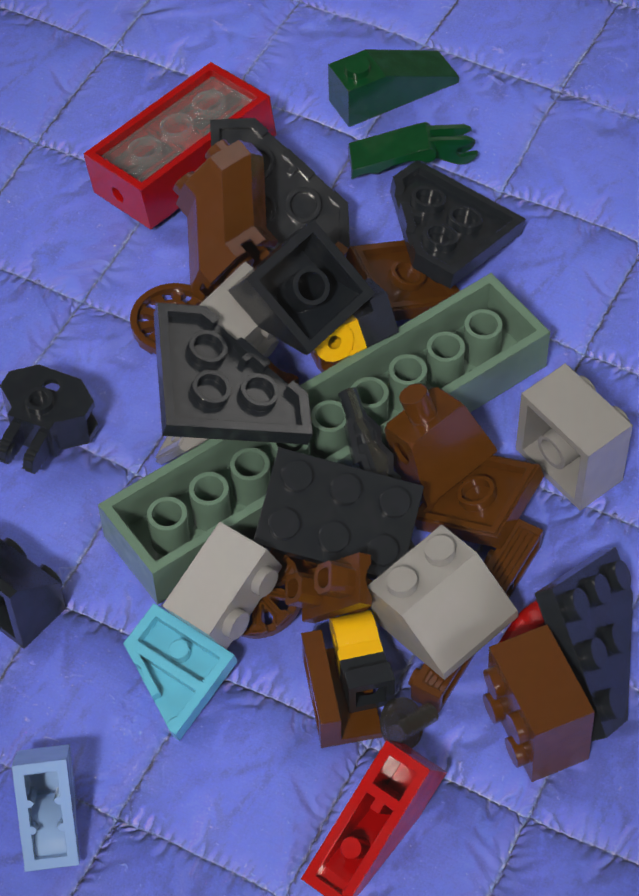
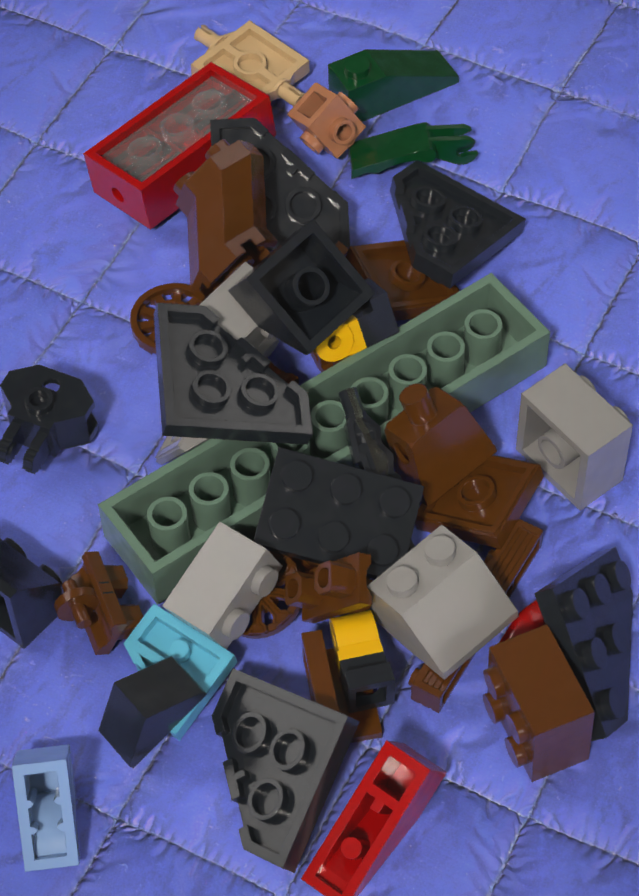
(93, 603): none -> reddish brown hips
(147, 708): none -> black slope
(256, 59): none -> tan plate
(278, 763): none -> black plate
(326, 120): none -> nougat brick
(404, 720): clear smoke plate -> none

